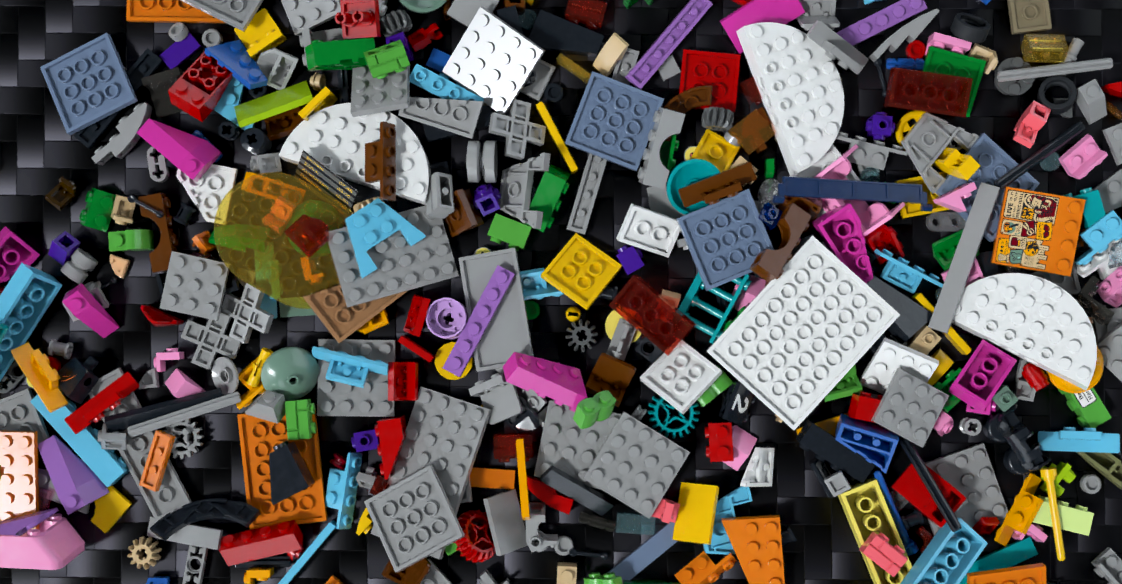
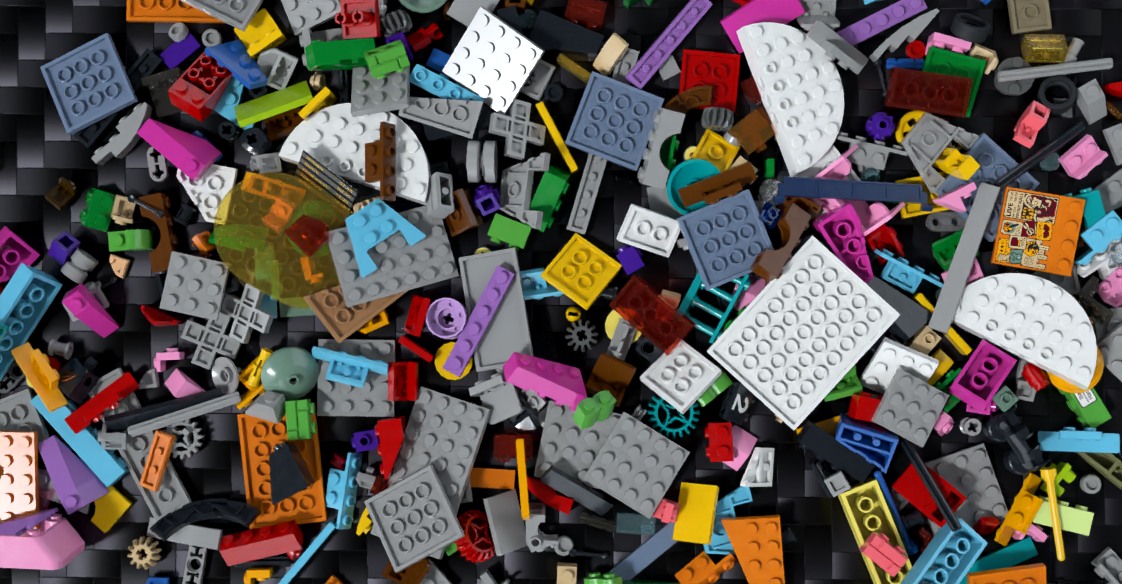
(532, 309): green tile -> none

